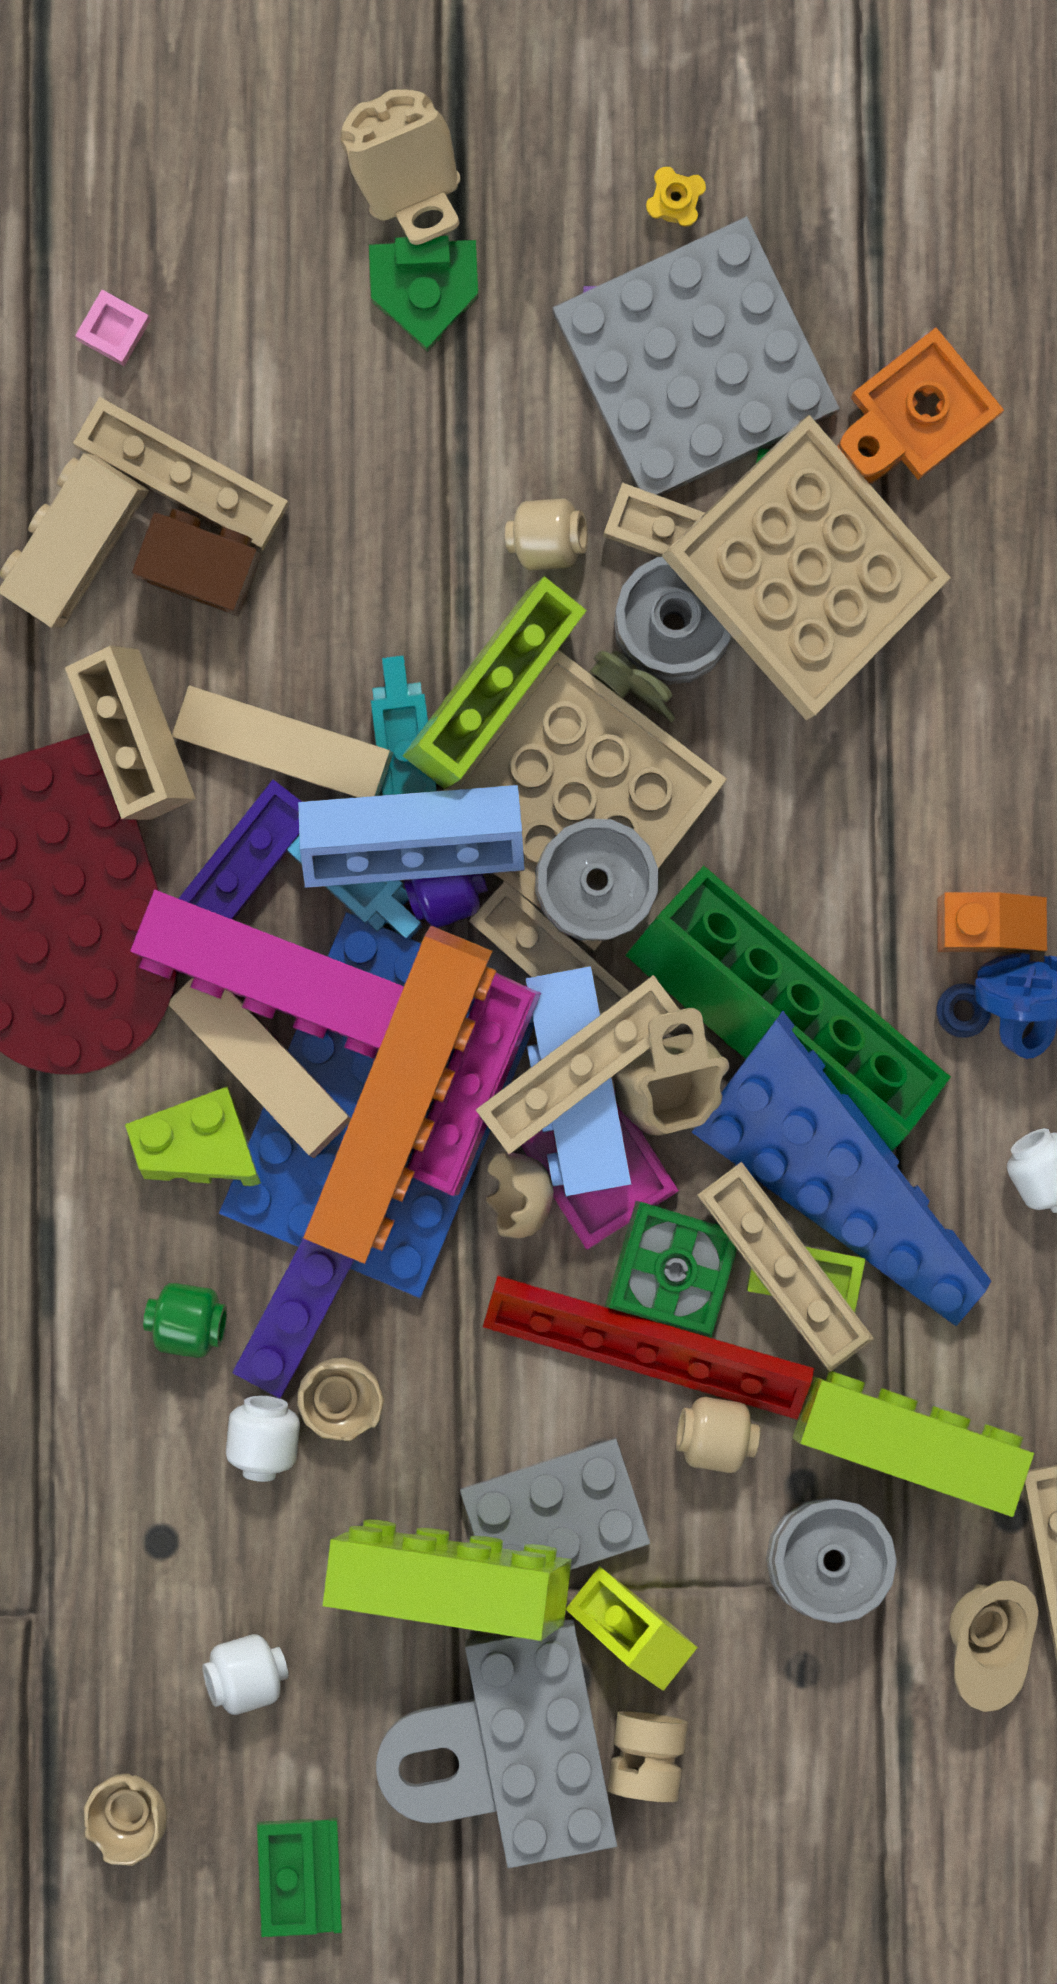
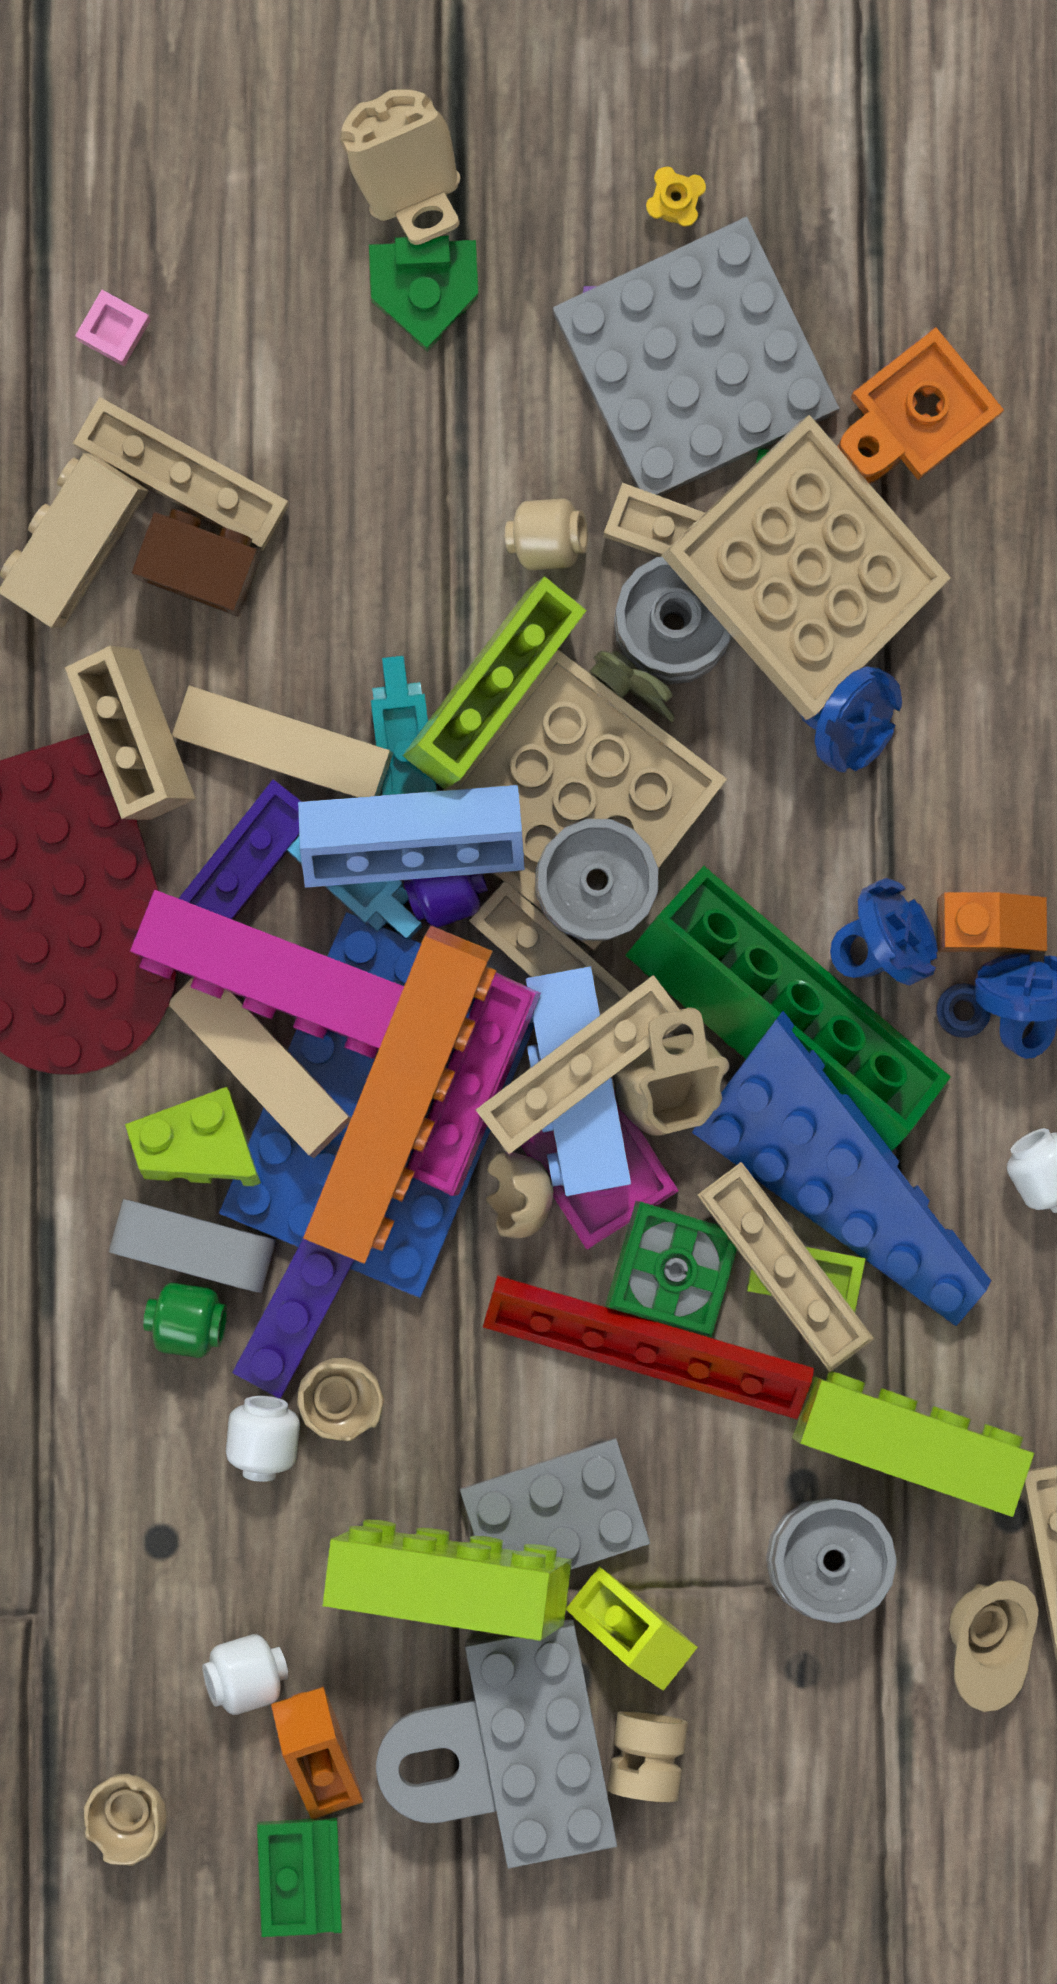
(192, 1246): none -> light grey beam
(316, 1753): none -> orange slope
(717, 1435): tan head -> none
(856, 719): none -> blue tile
(895, 933): none -> blue tile

